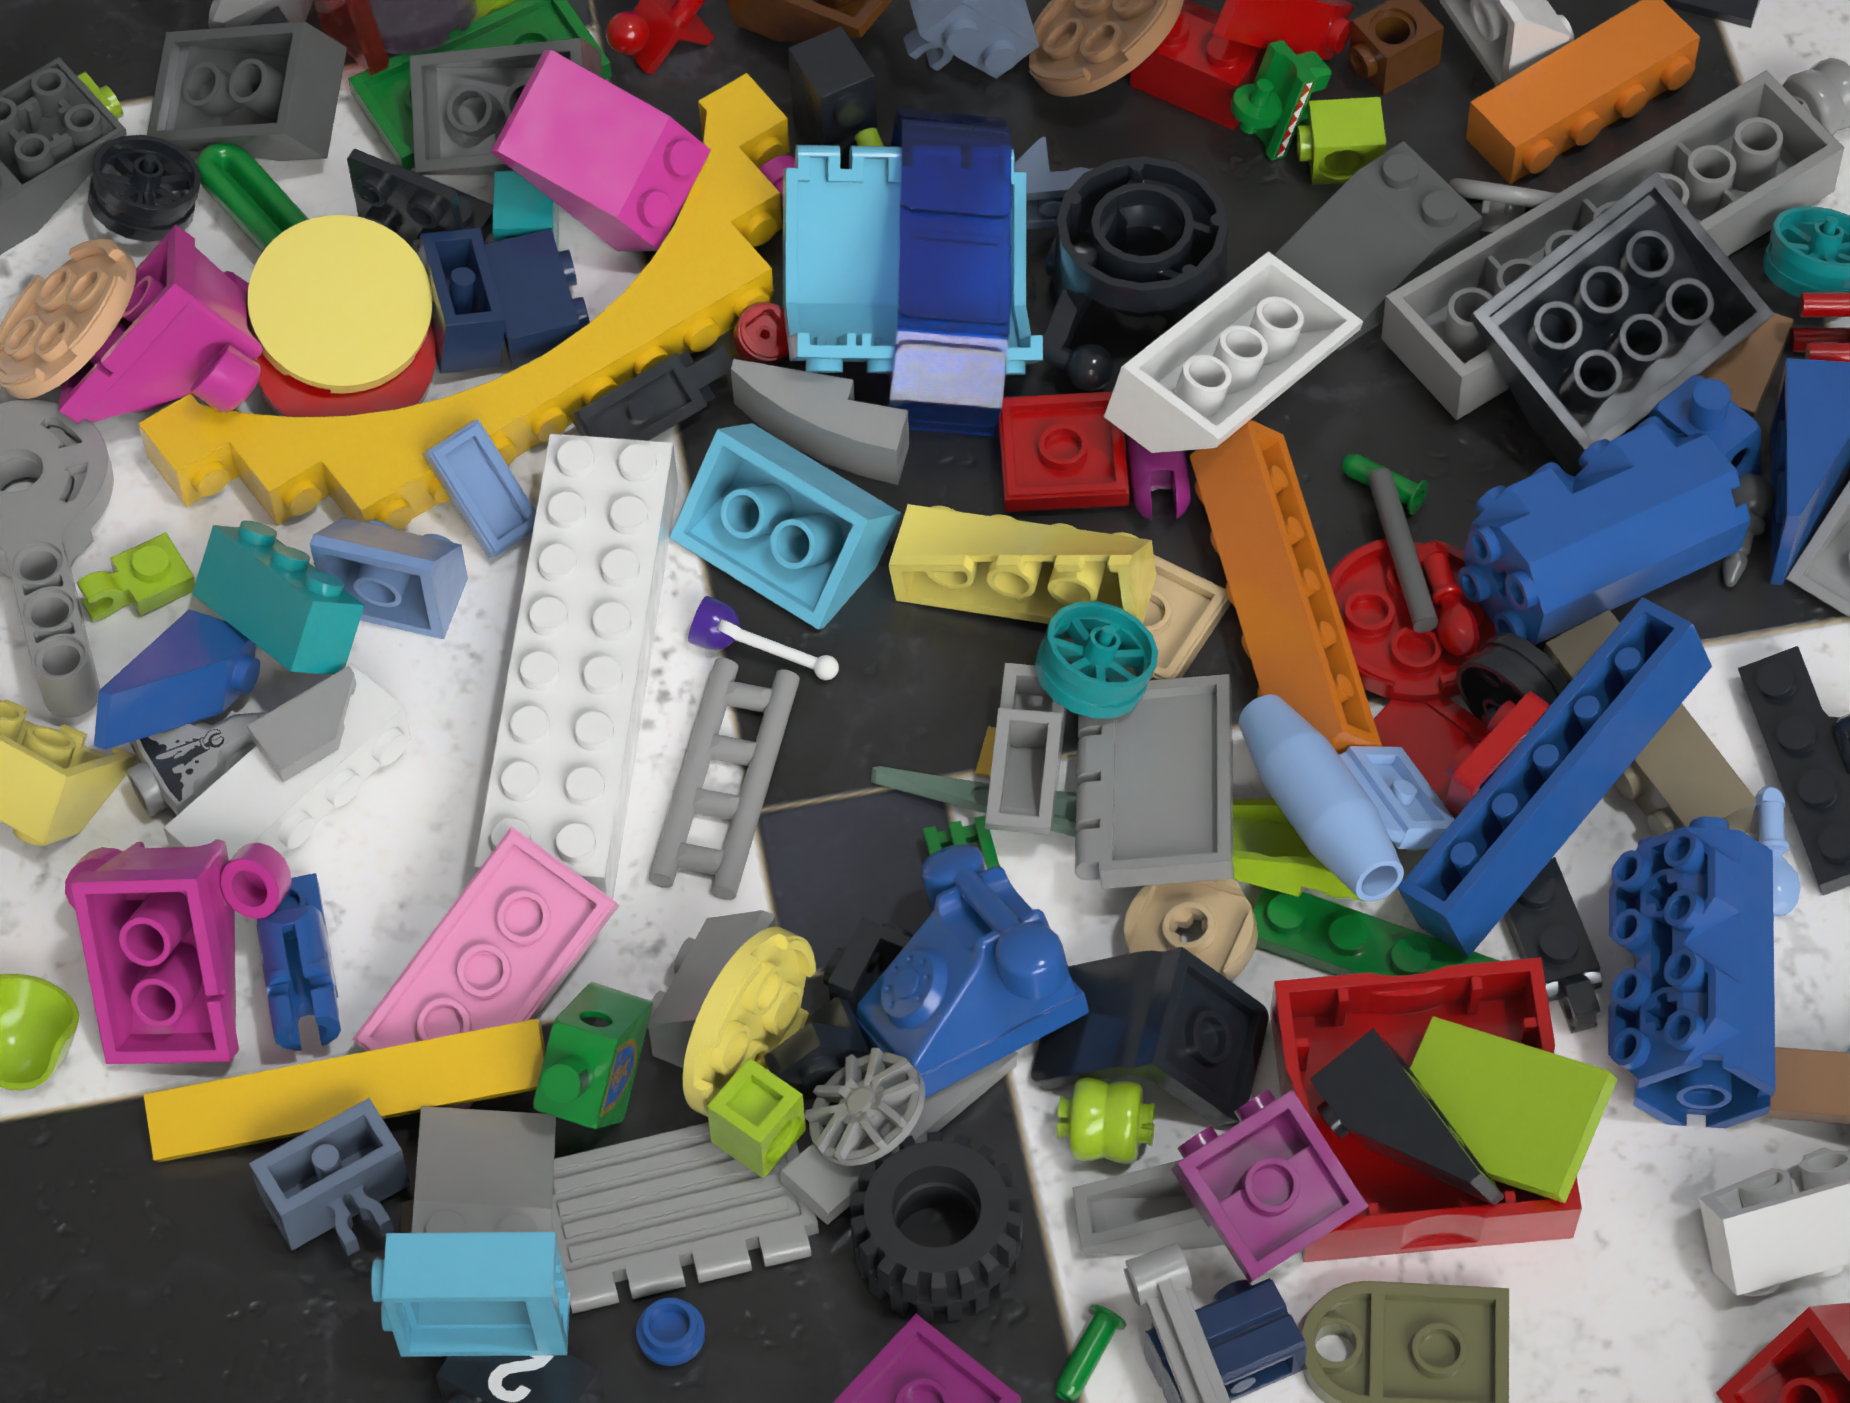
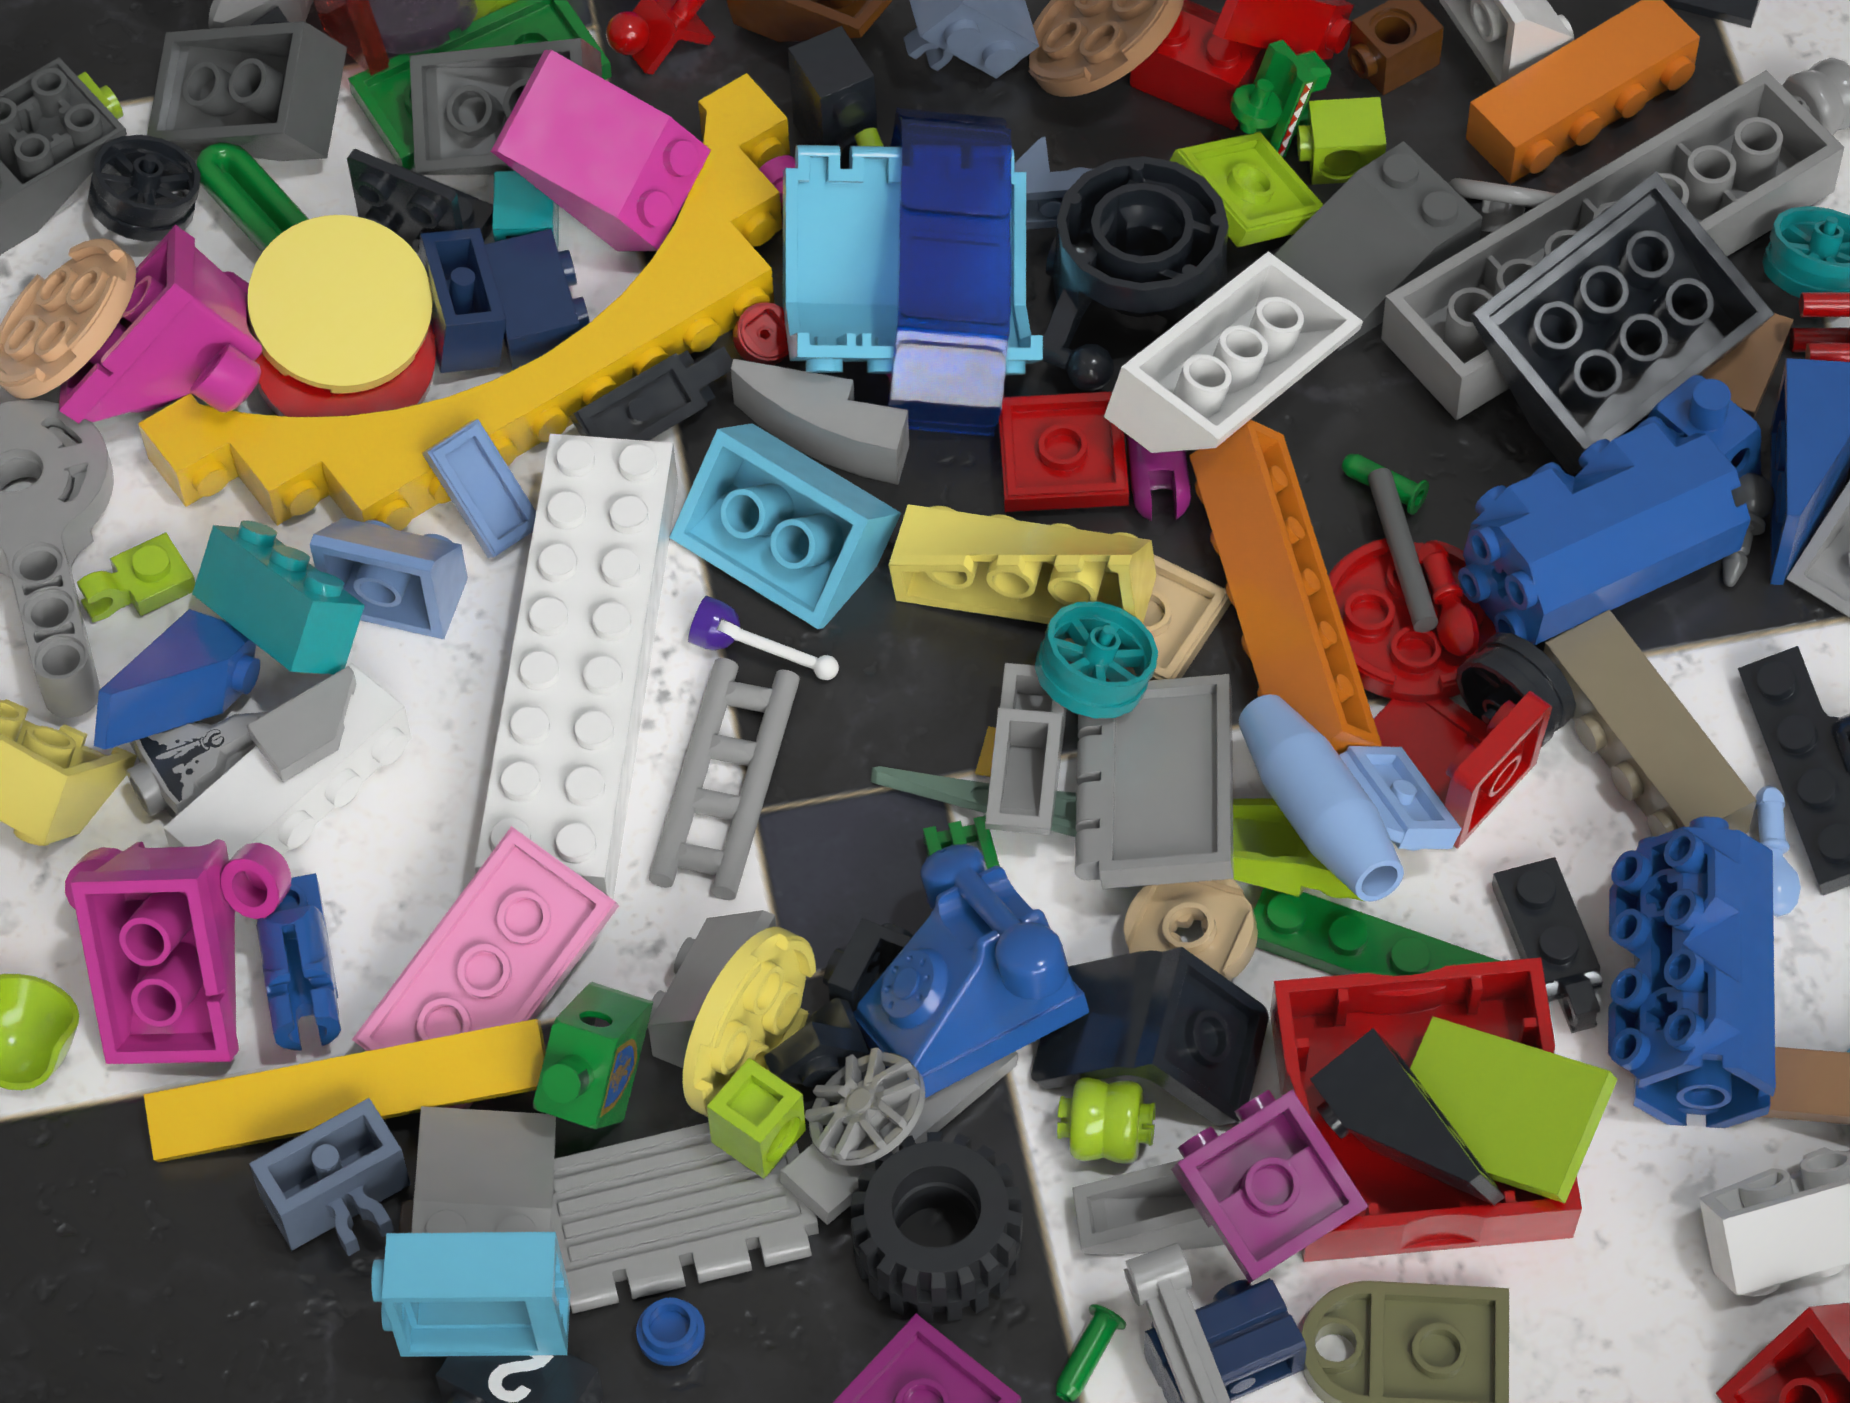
(1256, 185): none -> lime plate
(1555, 776): blue brick -> none

